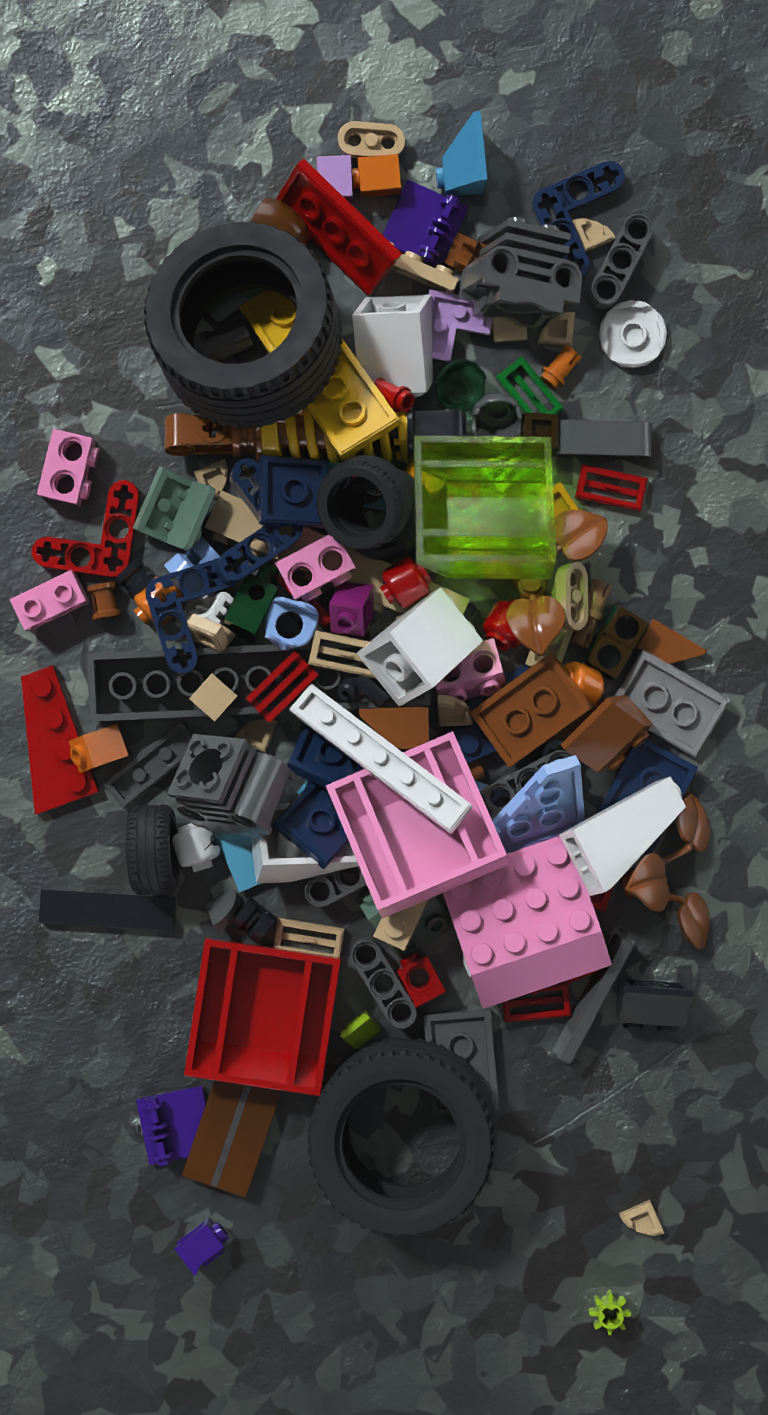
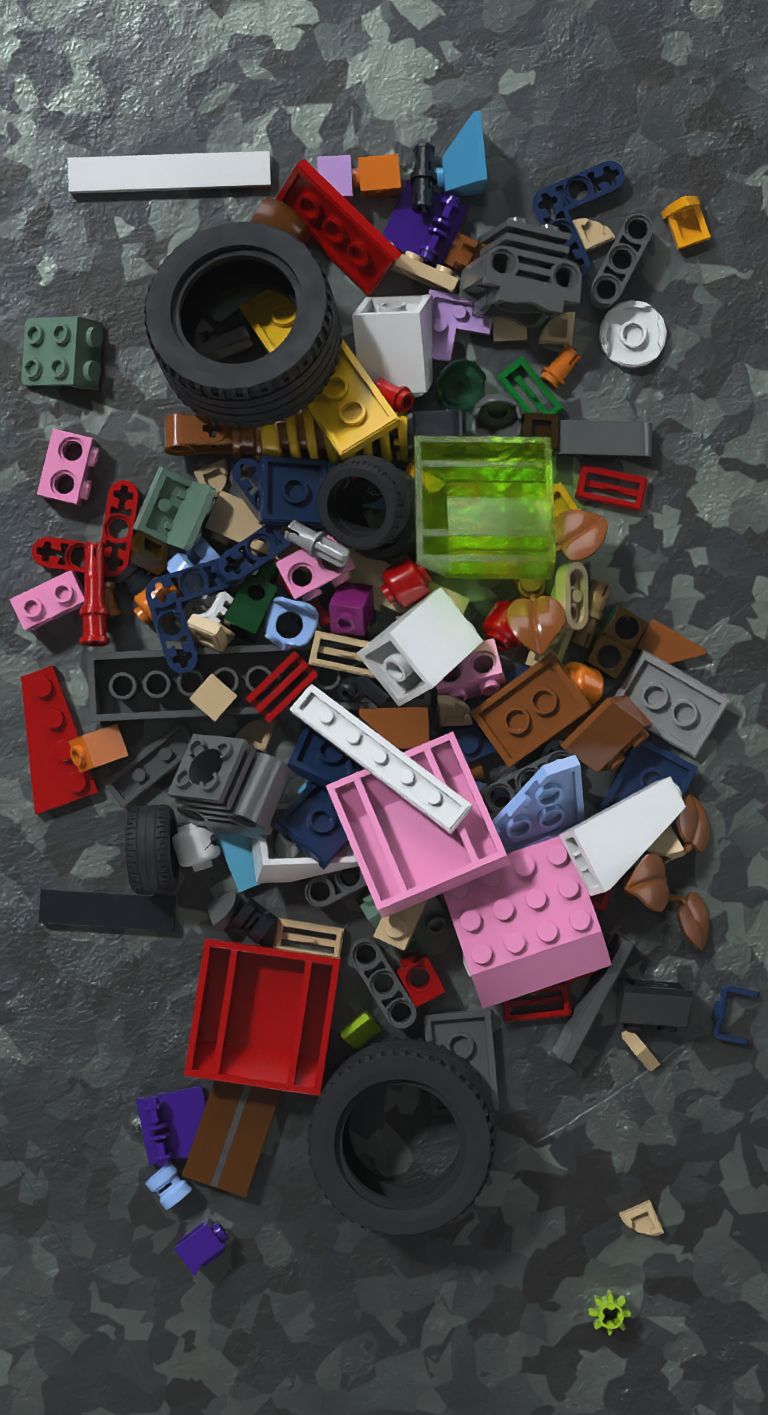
(62, 352): none -> sand green bracket
(94, 611): none -> red pin
(149, 552): none -> dark brown plate
(169, 172): none -> white tile
(173, 1191): none -> light blue wheel
(318, 544): none -> light grey axle
(371, 139): tan plate -> none
(423, 178): none -> black pin
(640, 1049): none -> tan tile
(667, 844): none -> tan tile
(686, 222): none -> light orange tile
(720, 1009): none -> dark blue piece

